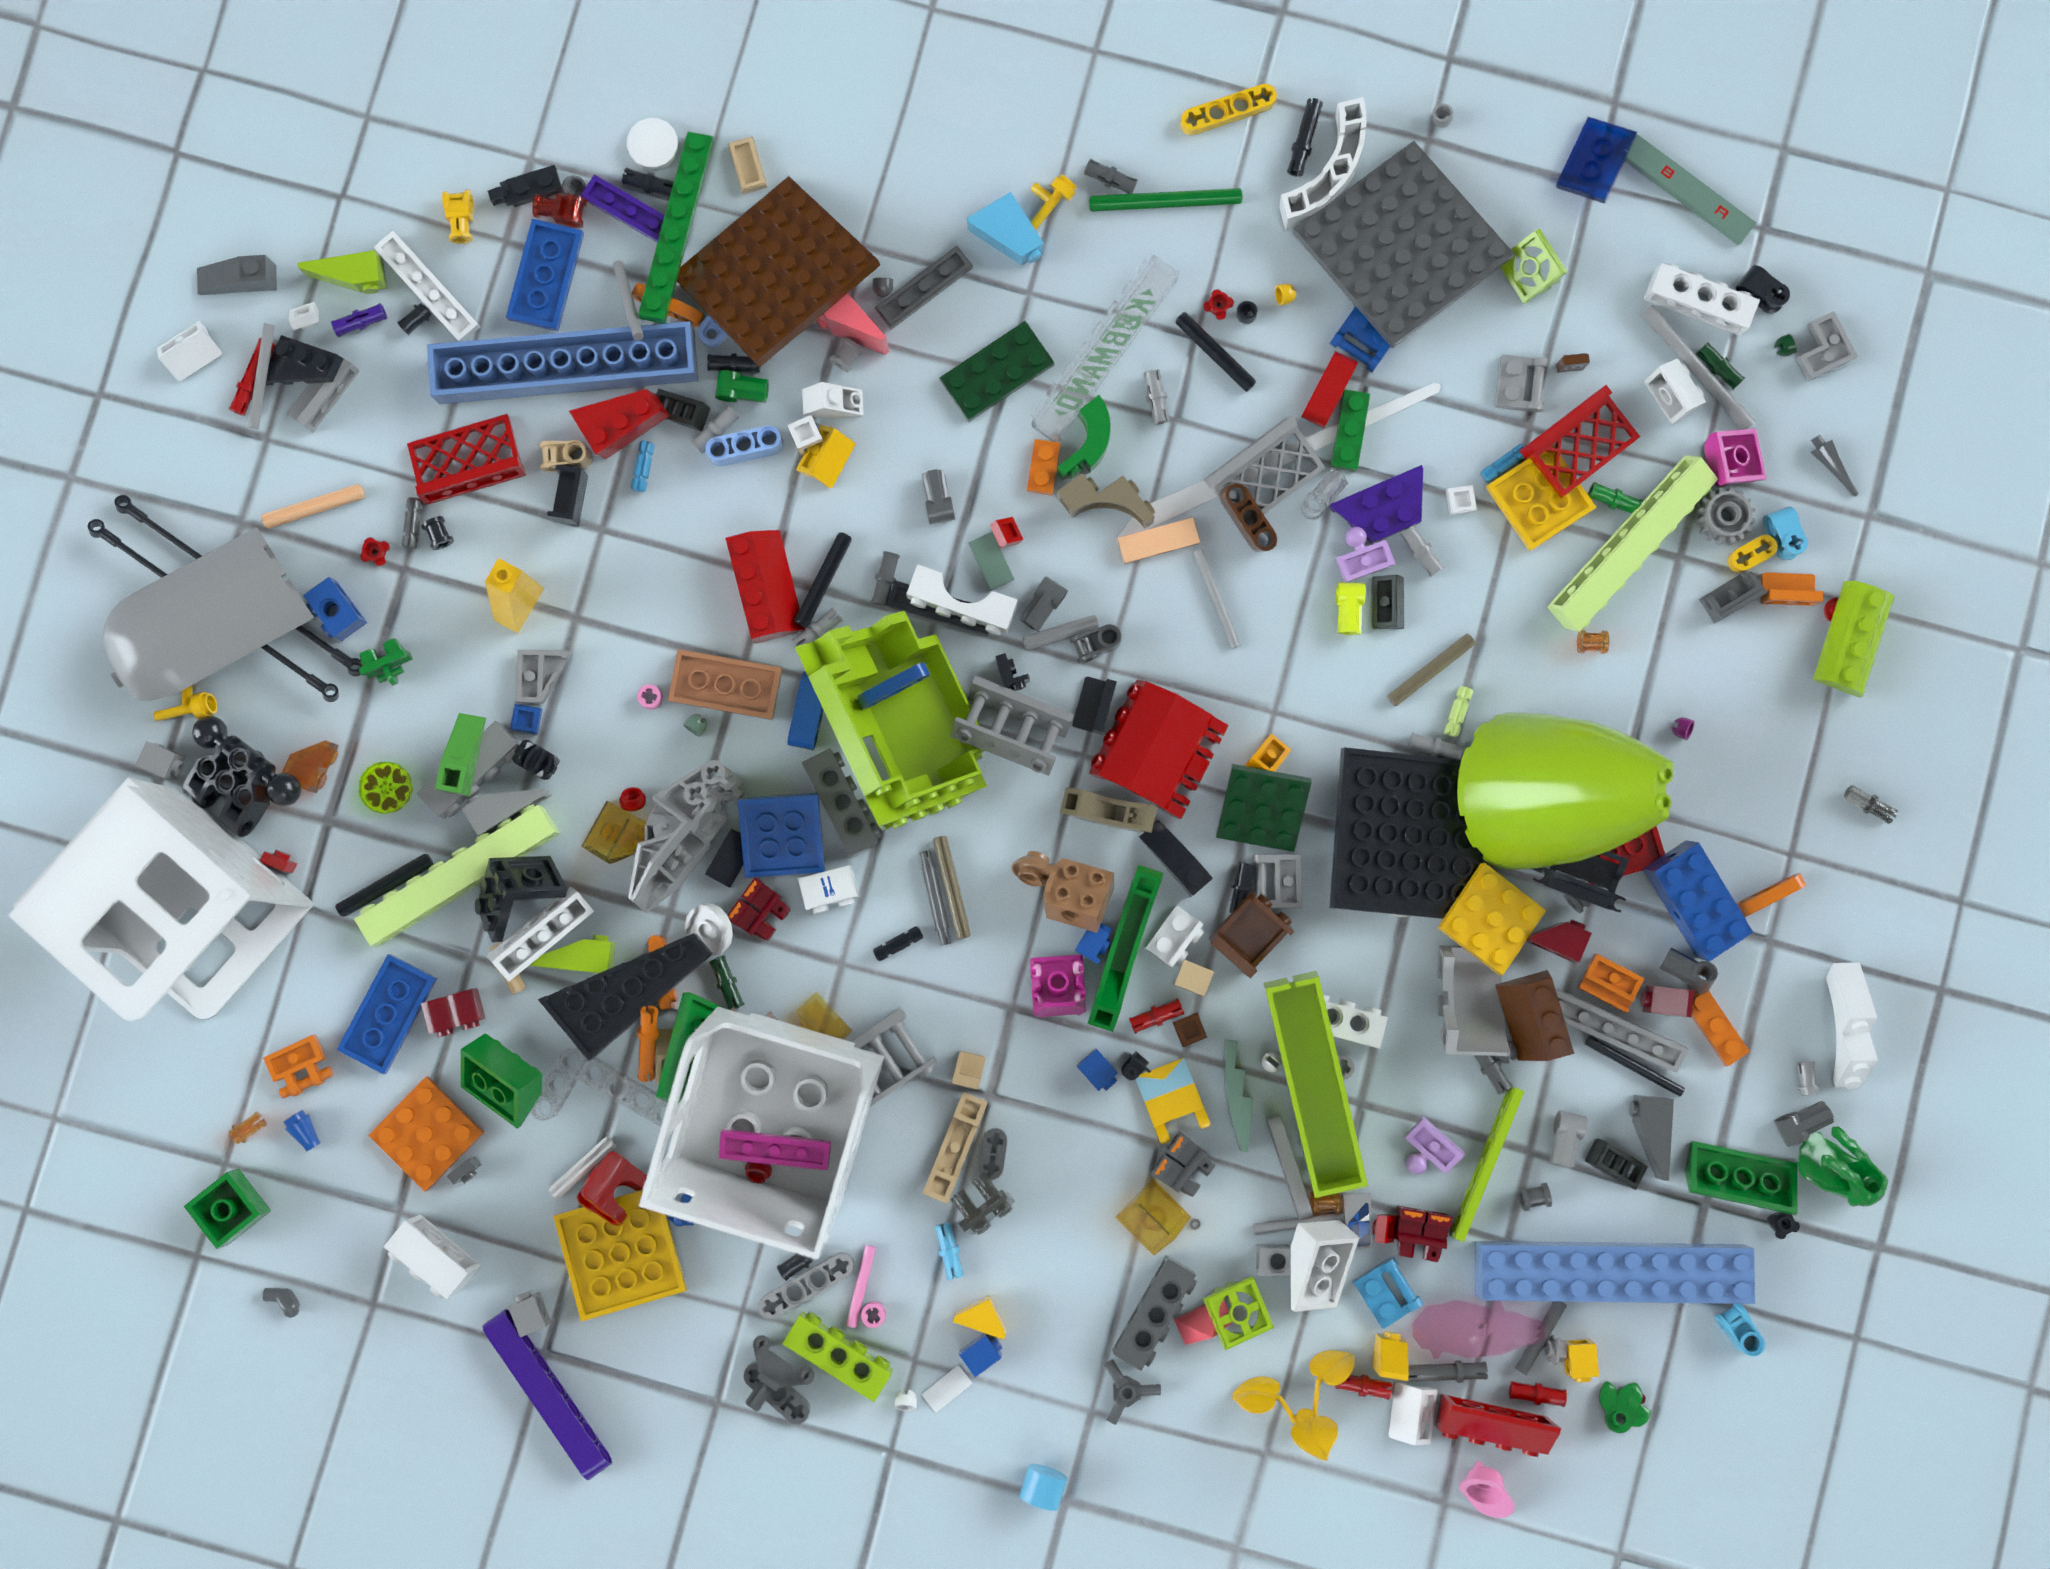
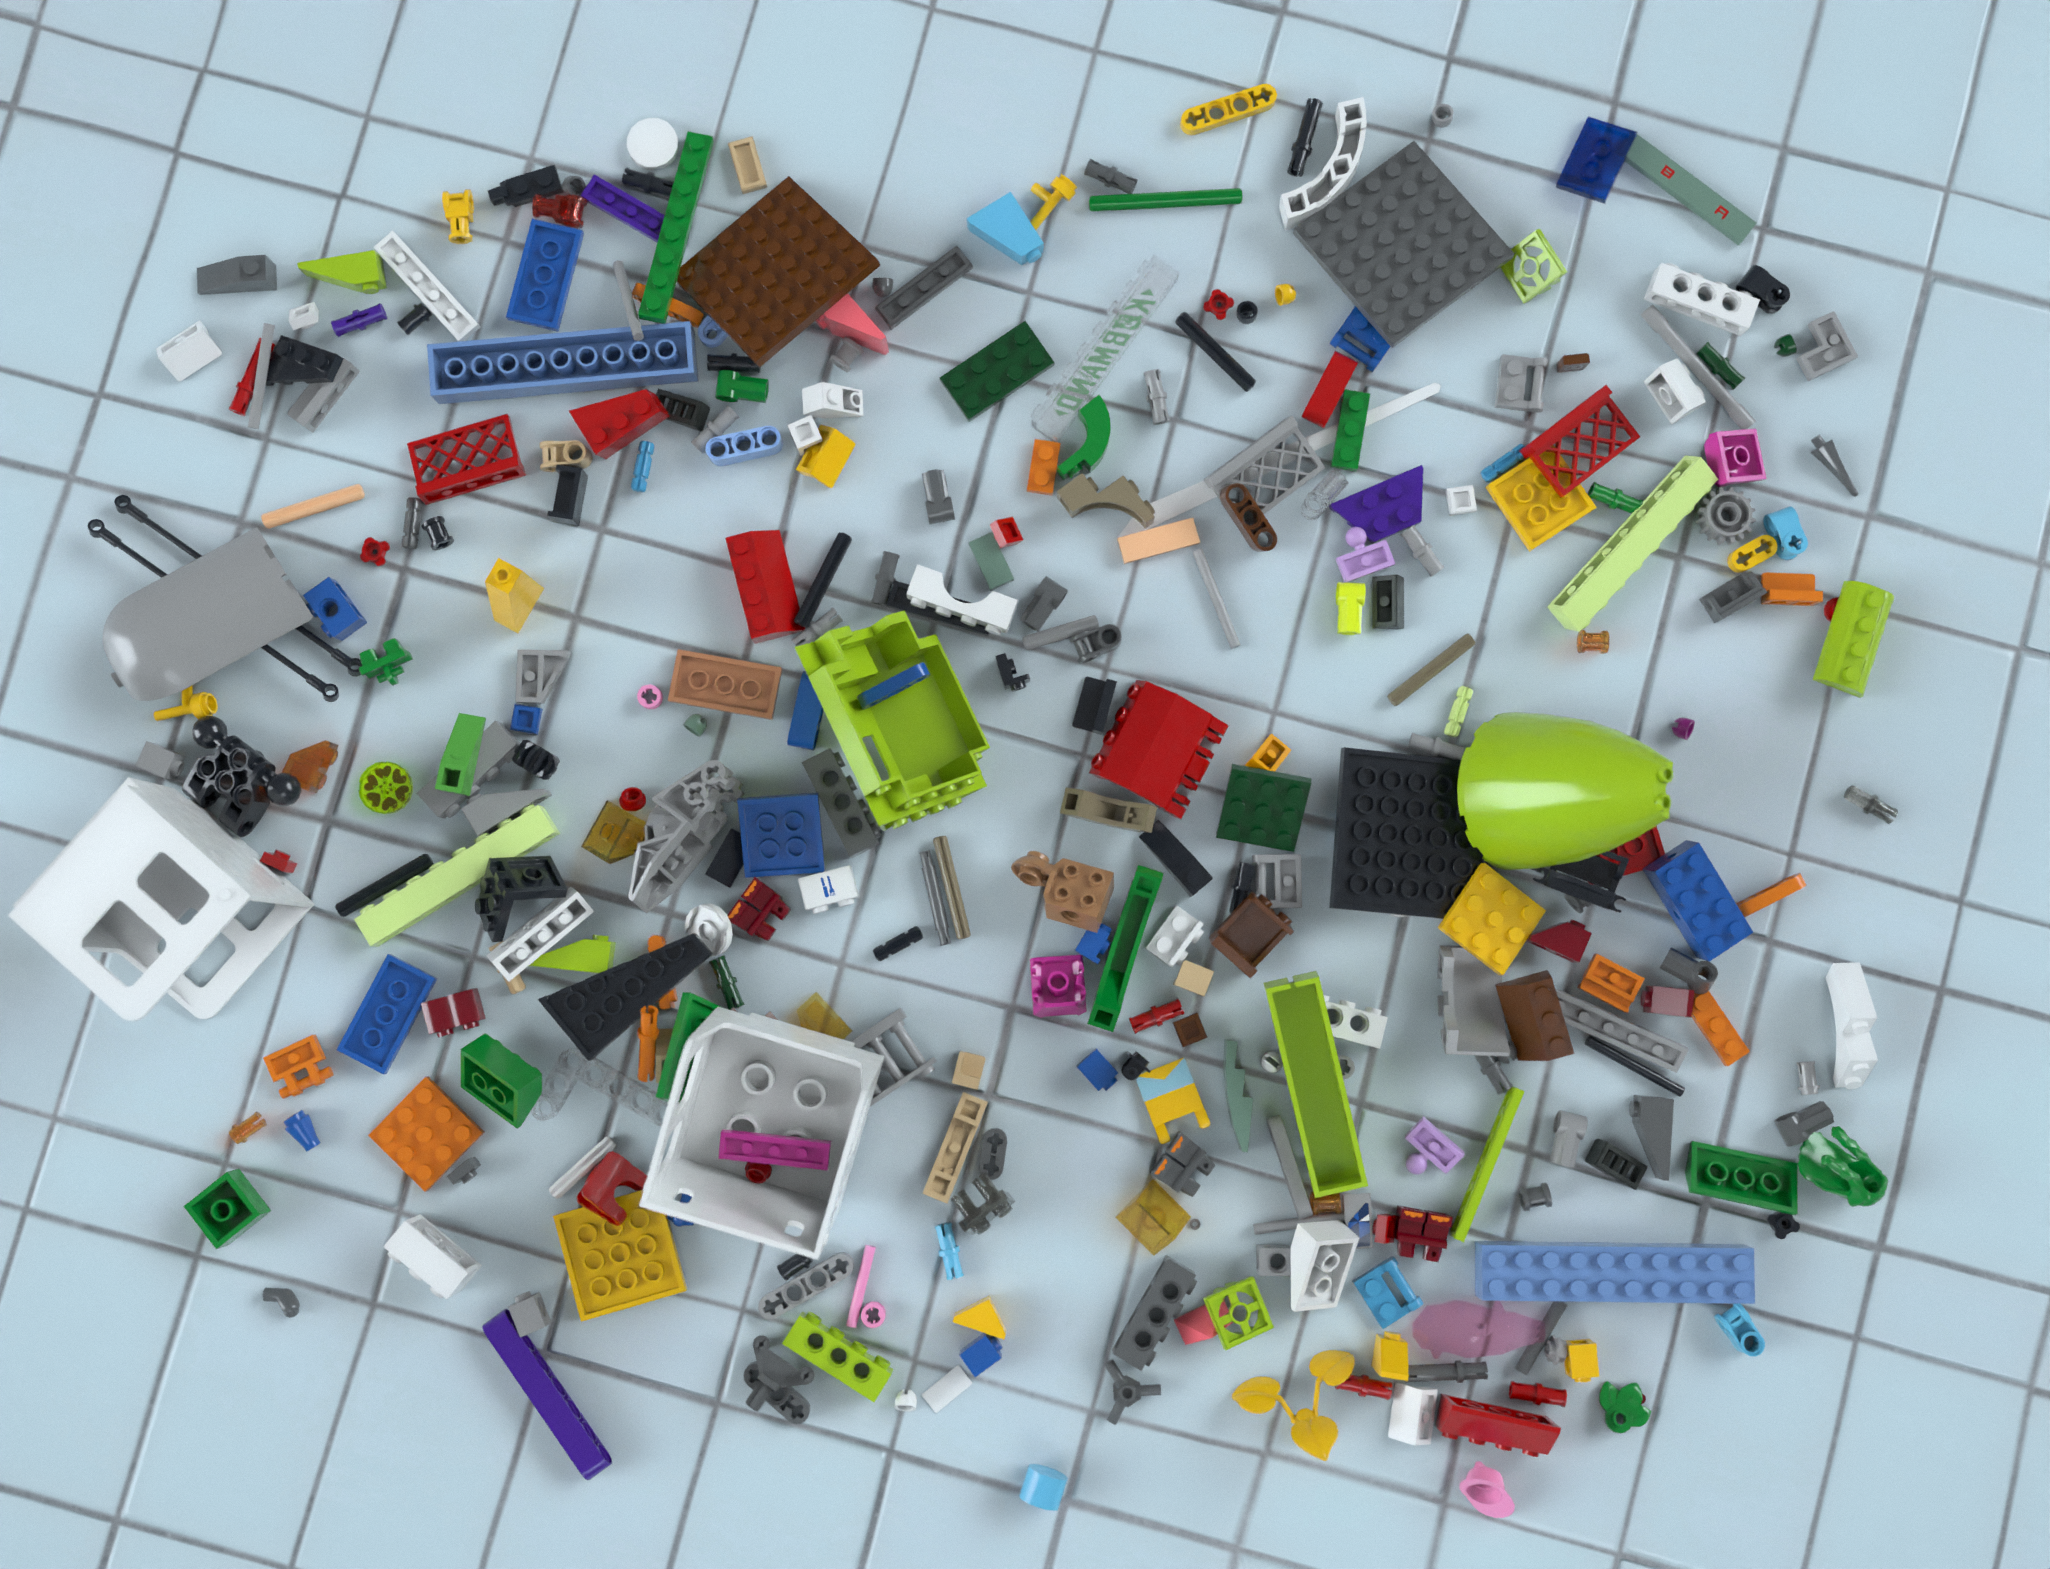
(1020, 707): light grey fence -> none

